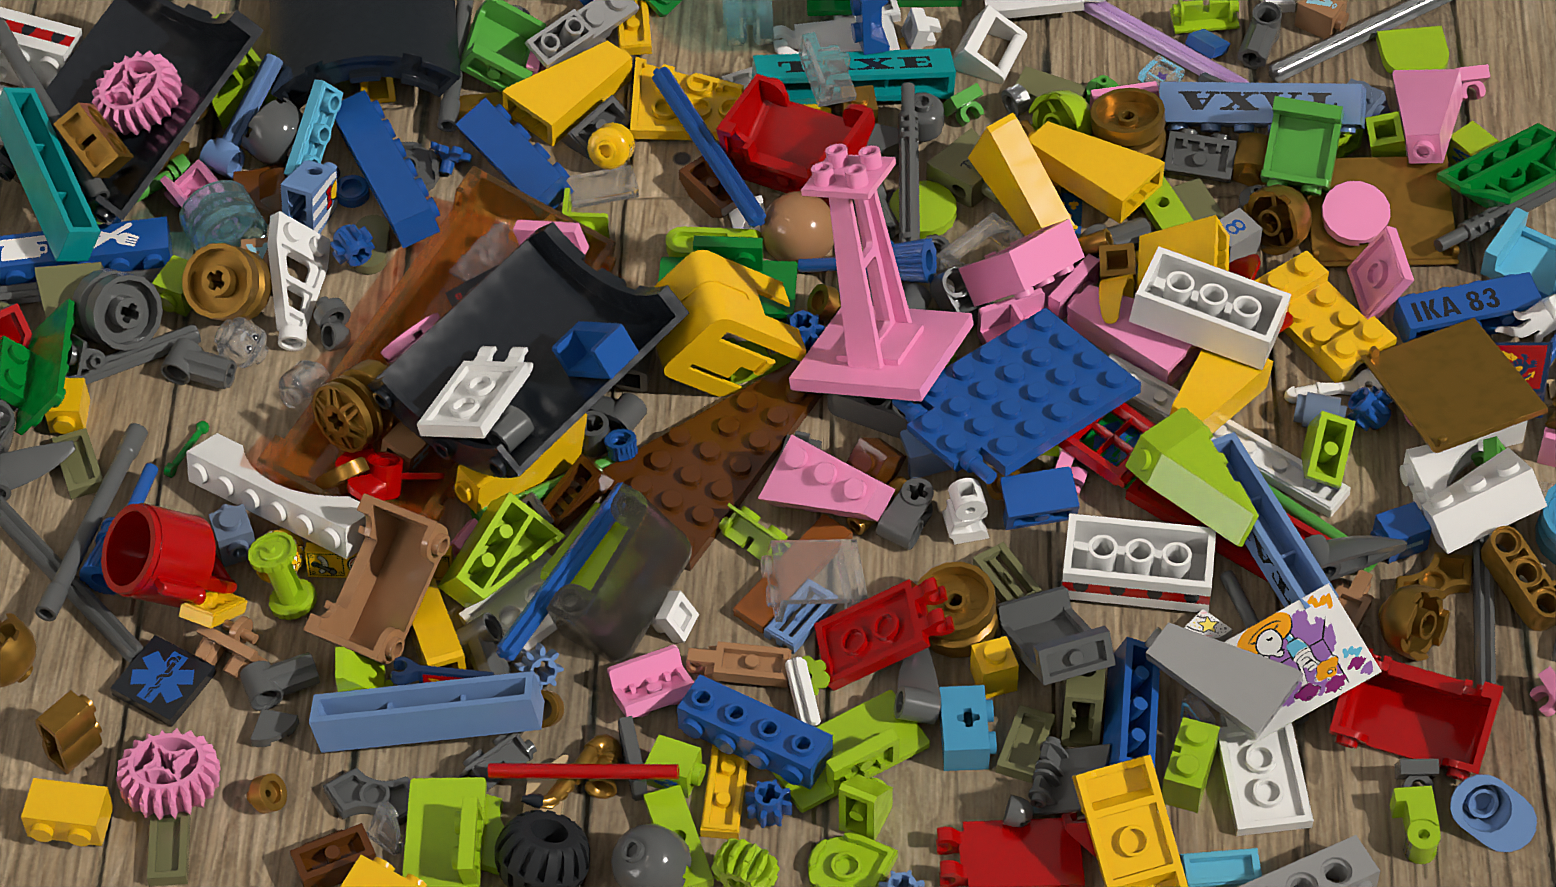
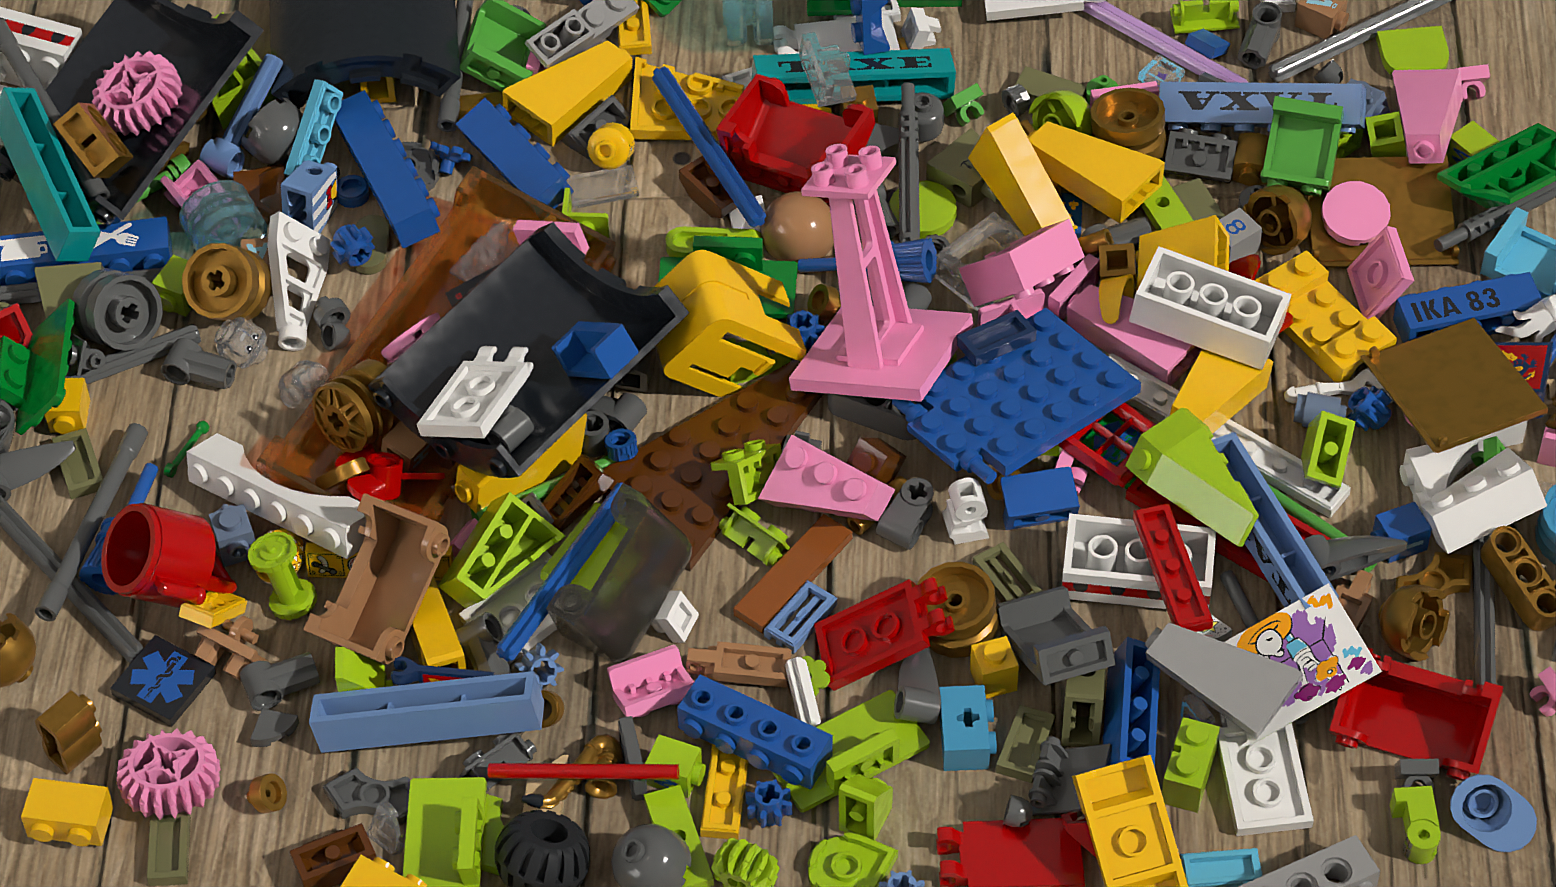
(748, 469): none -> lime bracket
(812, 573): clear panel -> none
(920, 458): medium blue panel -> none
(957, 301): dark grey piece -> none
(995, 24): white tile -> none
(996, 338): none -> dark blue tile
(1172, 568): none -> red tile
(1330, 73): none -> dark grey hinge

